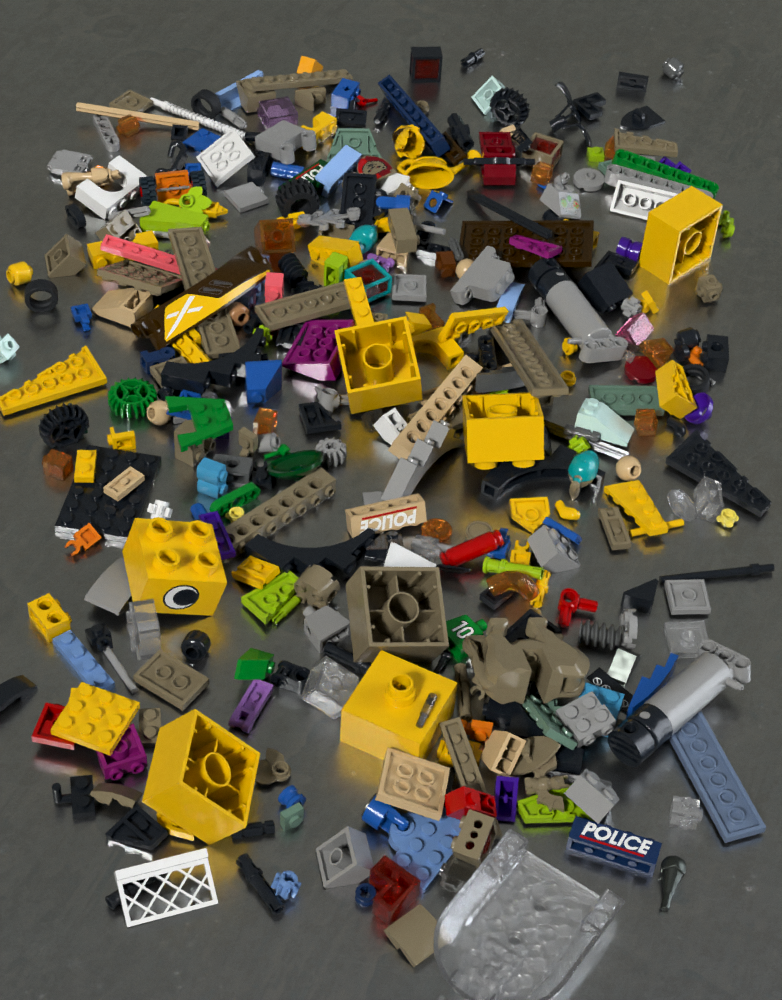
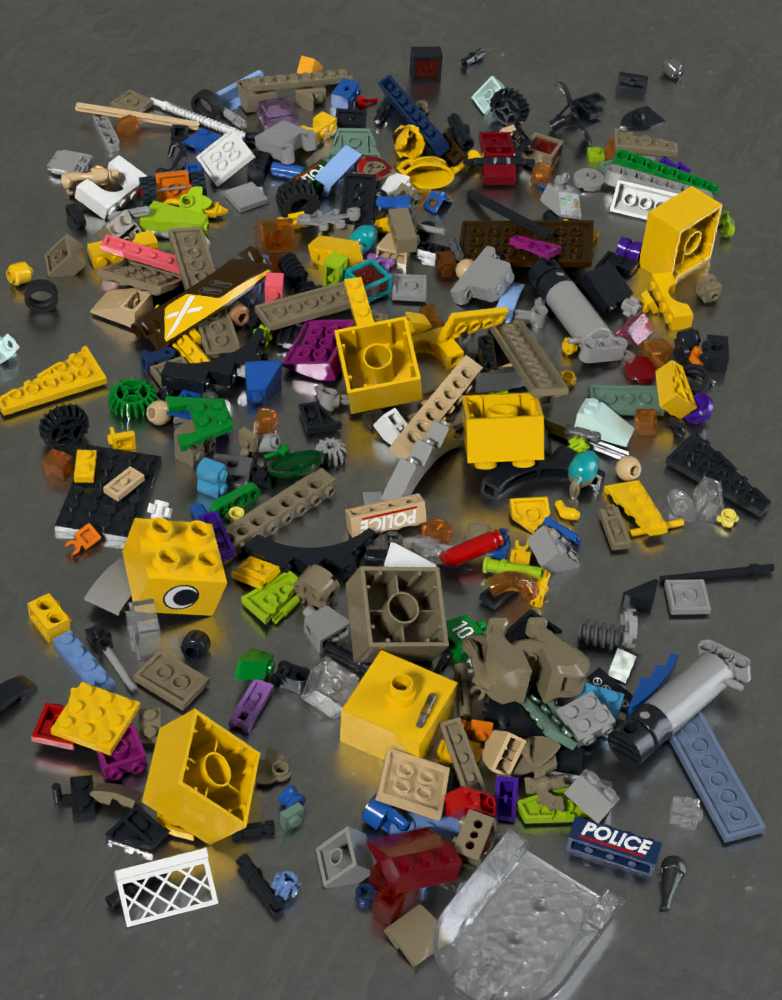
(82, 314): blue plate -> none
(415, 859): none -> dark red slope
(568, 608): red axle -> none
(676, 314): none -> yellow arch
(685, 637): clear plate -> none

